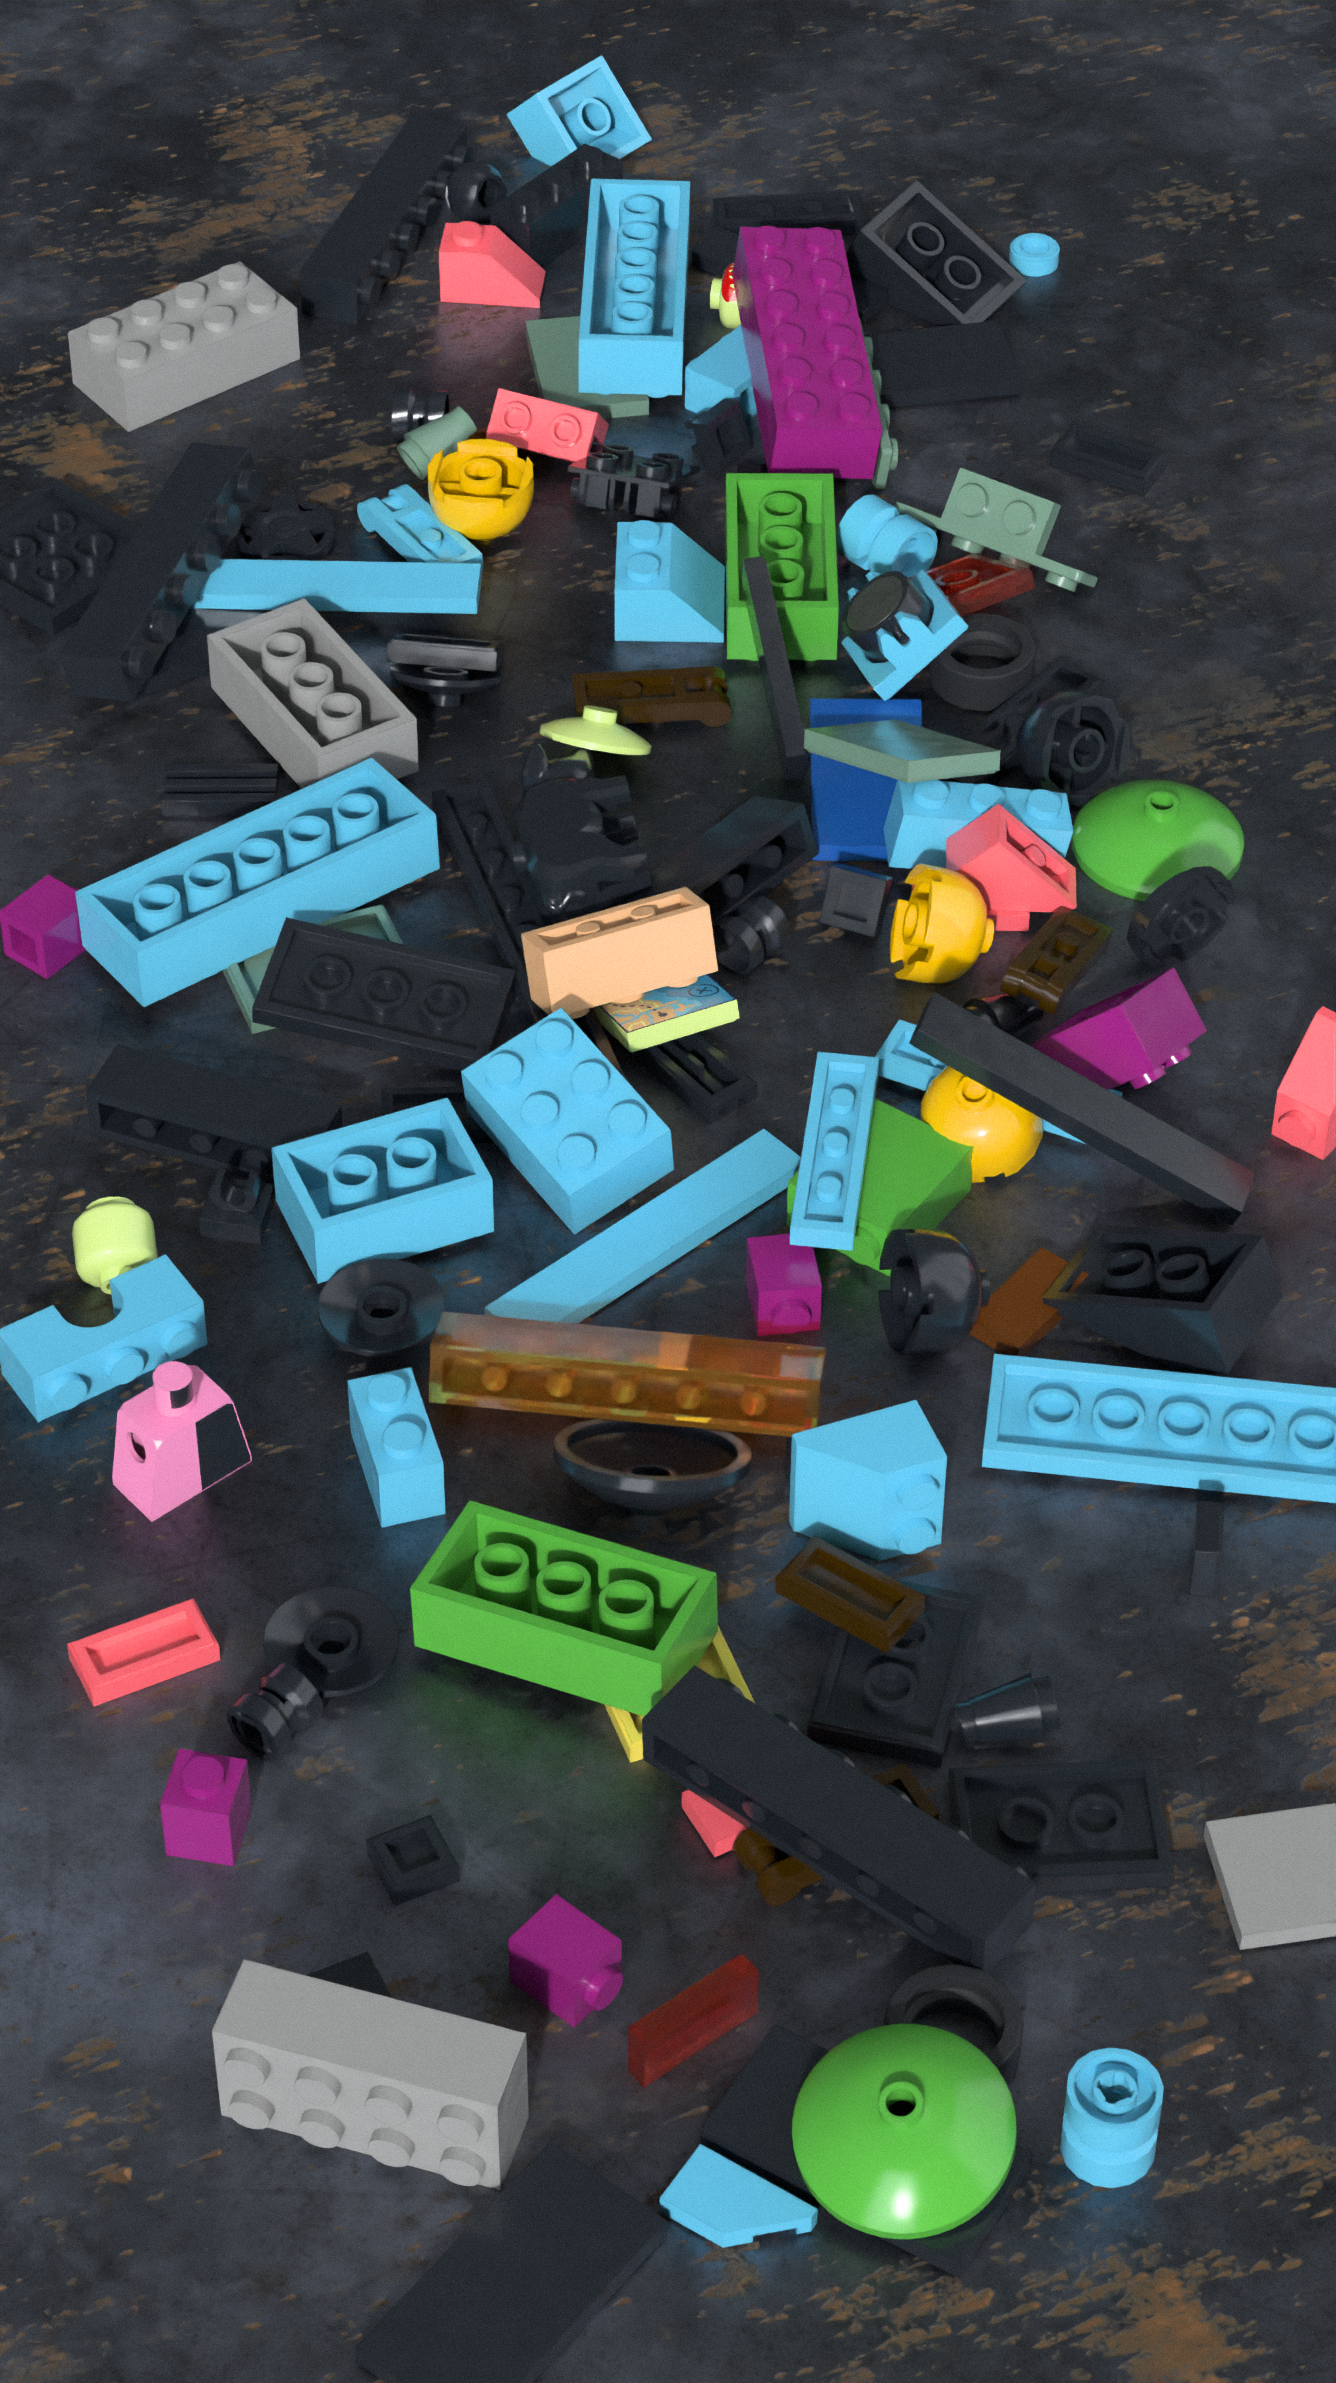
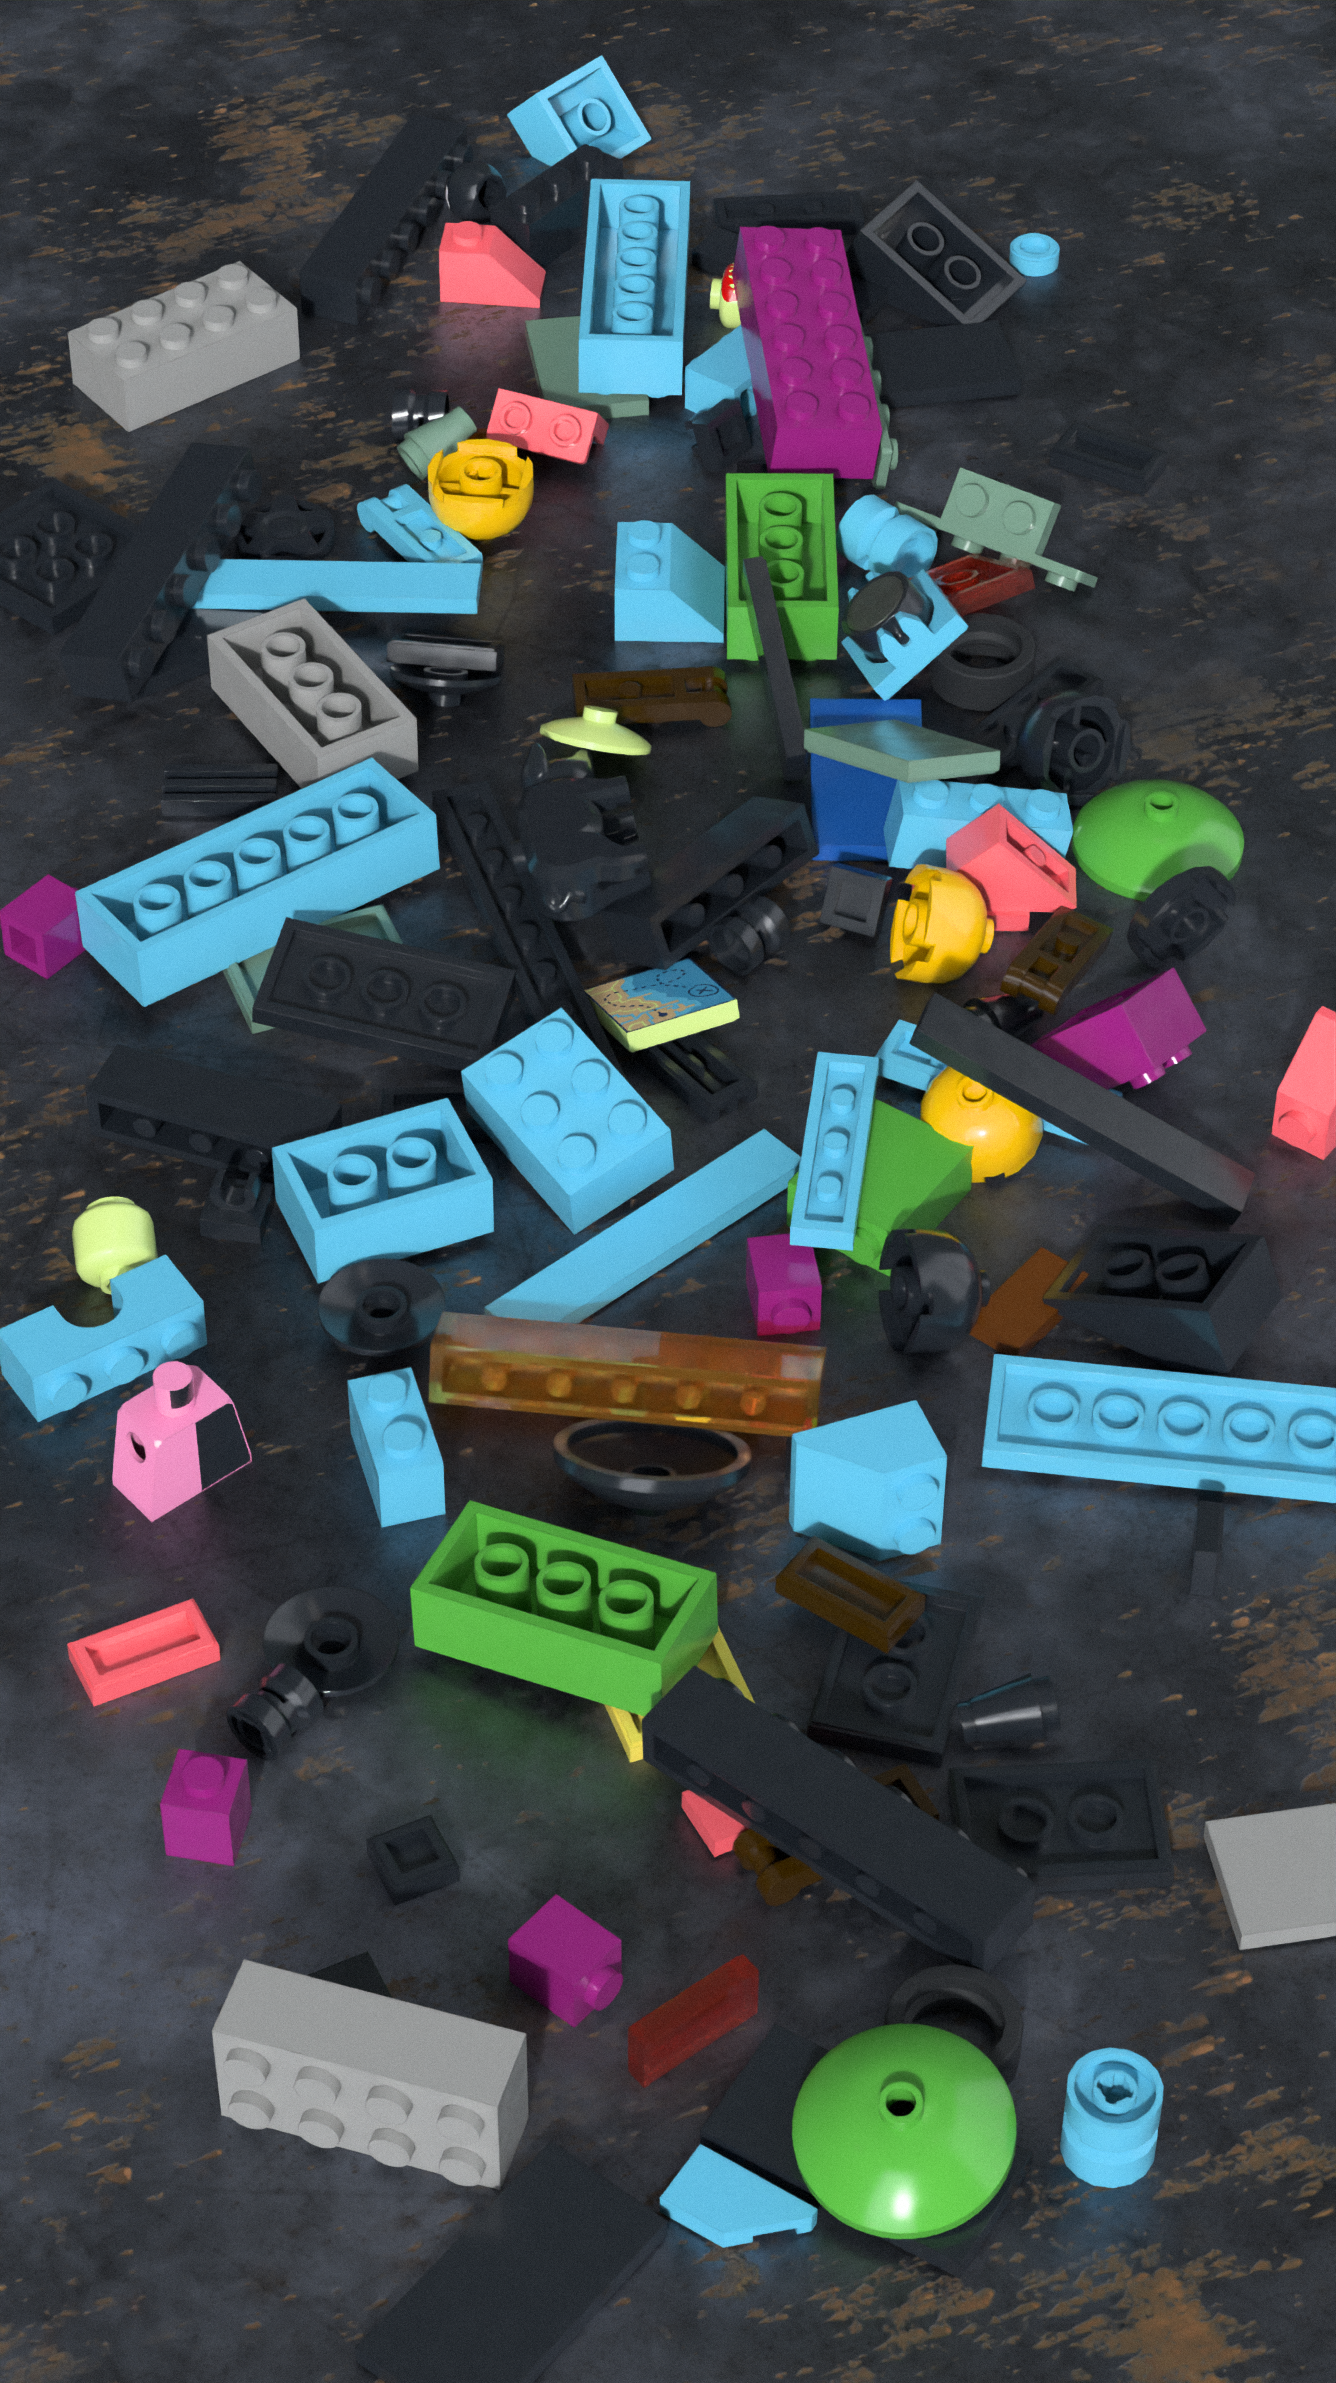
(620, 953): light nougat brick -> none
(645, 478): black hinge -> none

